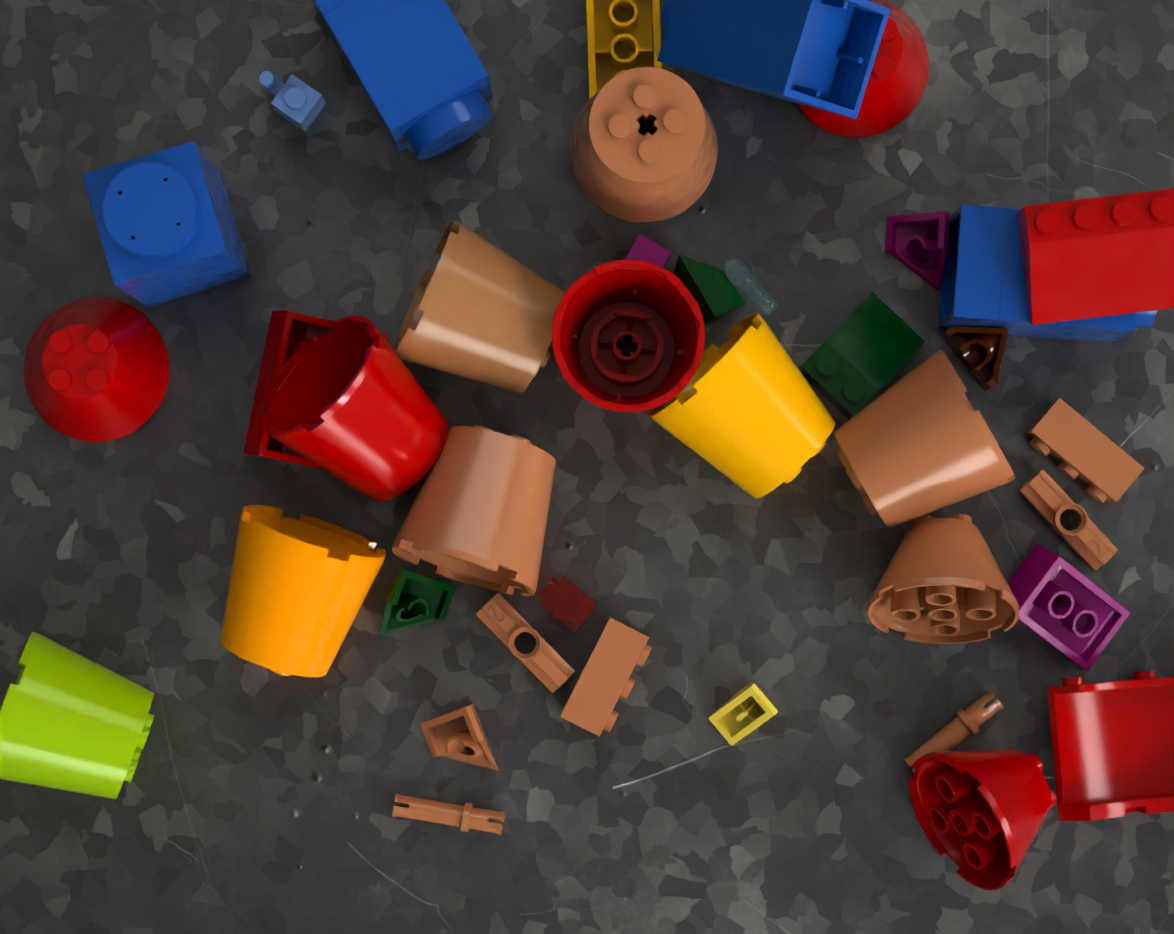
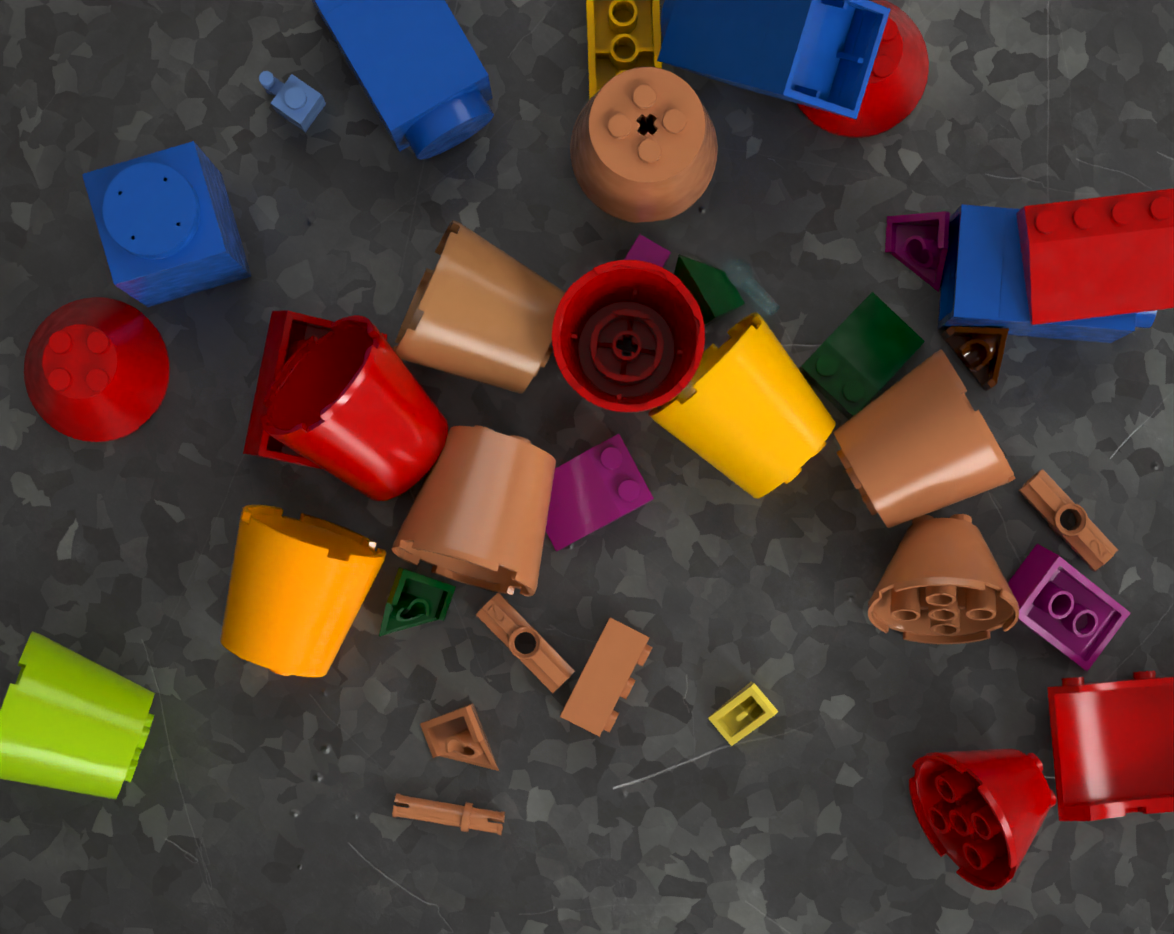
(567, 602): clear red brick -> none
(594, 492): none -> magenta slope
(959, 728): nougat pin -> none
(1083, 452): nougat brick -> none

